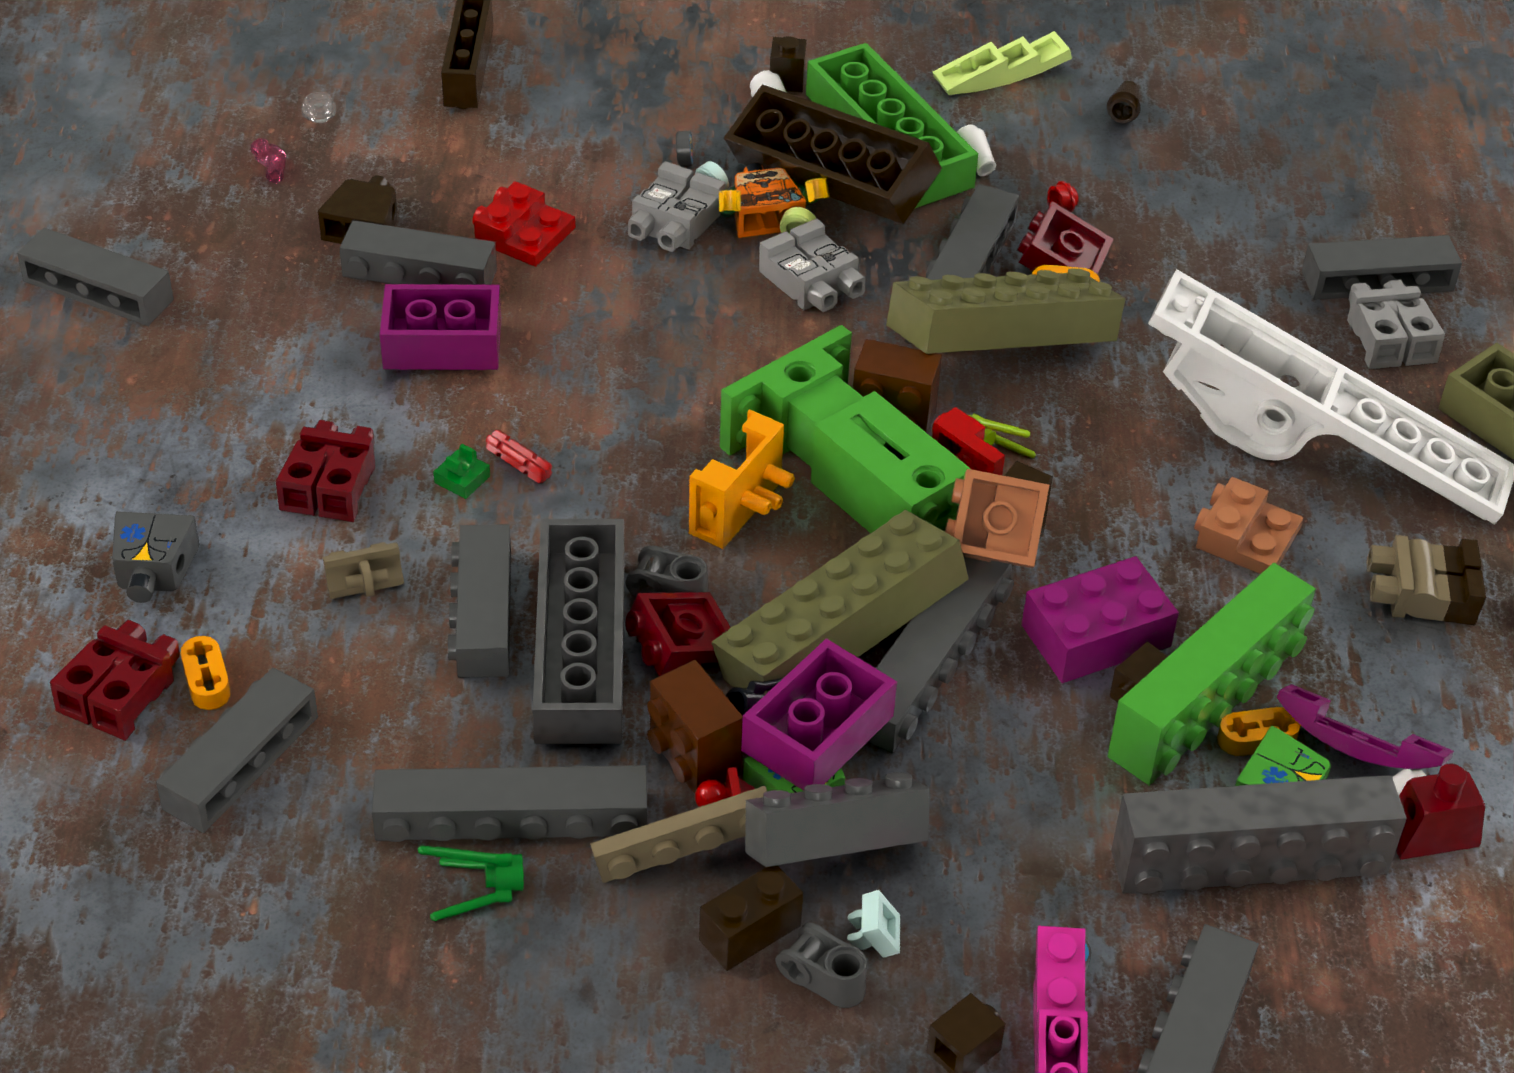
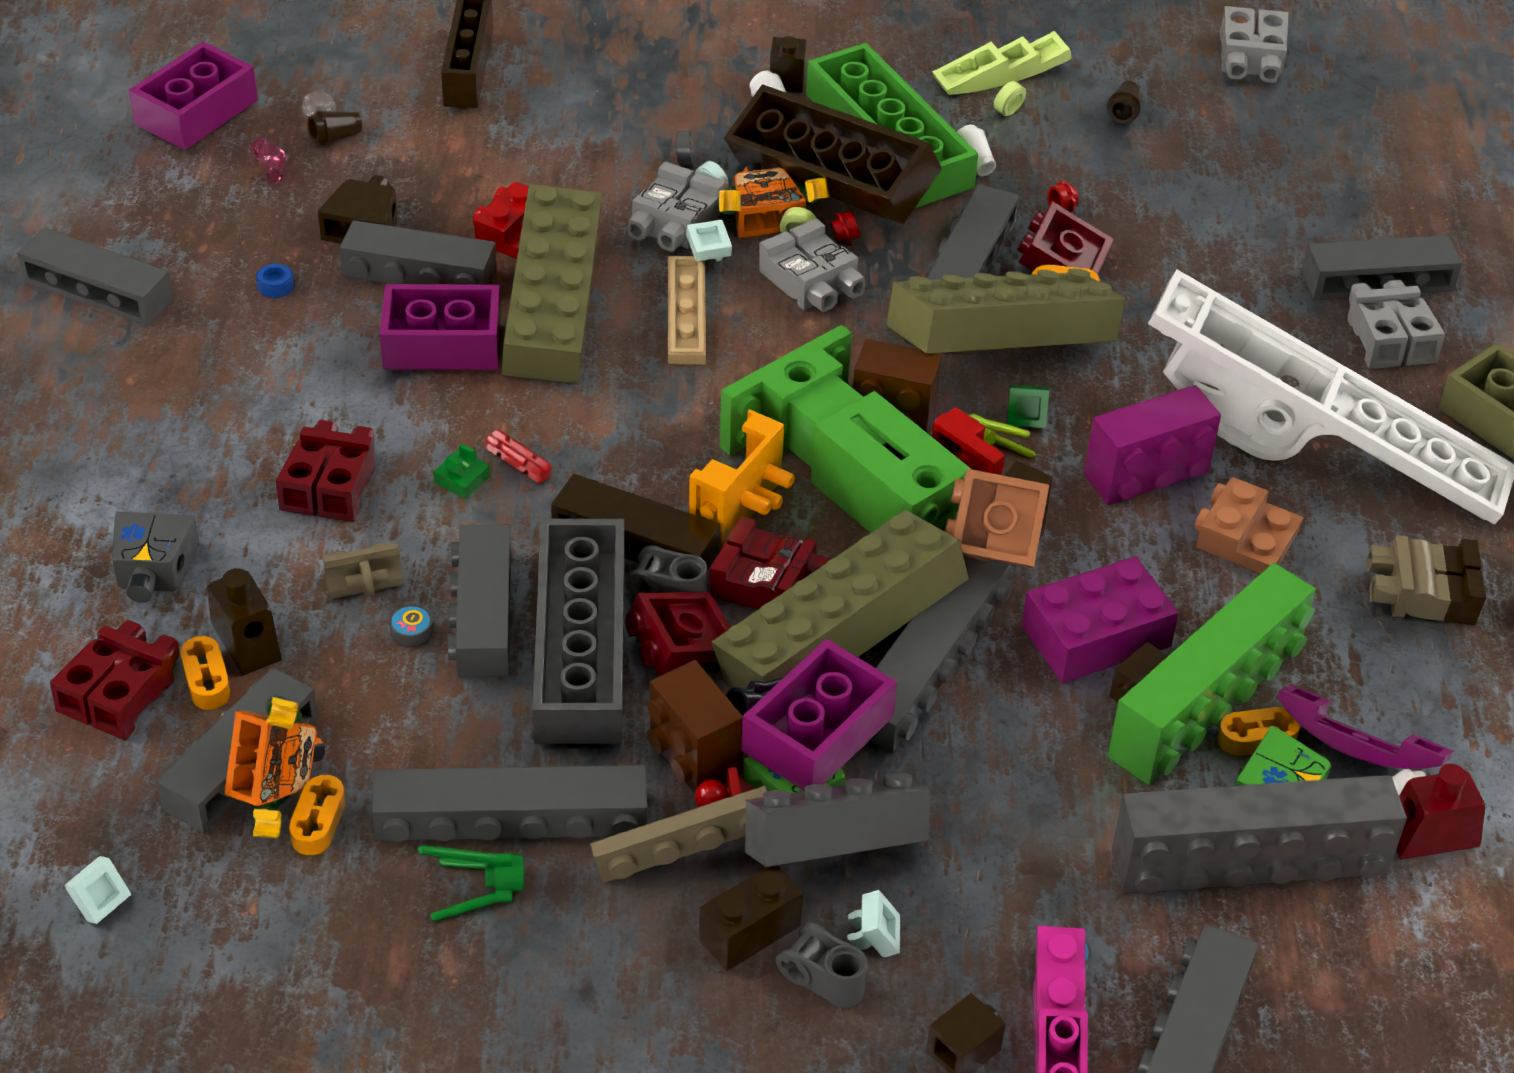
(97, 889): none -> light aqua tile
(193, 95): none -> magenta brick
(234, 605): none -> dark brown torso
(270, 760): none -> torso
(275, 280): none -> blue tile
(309, 812): none -> light orange beam
(332, 126): none -> dark brown cone
(411, 625): none -> tile
(552, 284): none -> olive brick
(644, 519): none -> dark brown brick
(686, 311): none -> tan tile
(709, 240): none -> light aqua tile
(761, 565): none -> dark red hips
(845, 227): none -> red plate
(1009, 98): none -> yellowish green tile
(1027, 406): none -> green tile
(1151, 444): none -> magenta brick
(1251, 50): none -> light grey hips

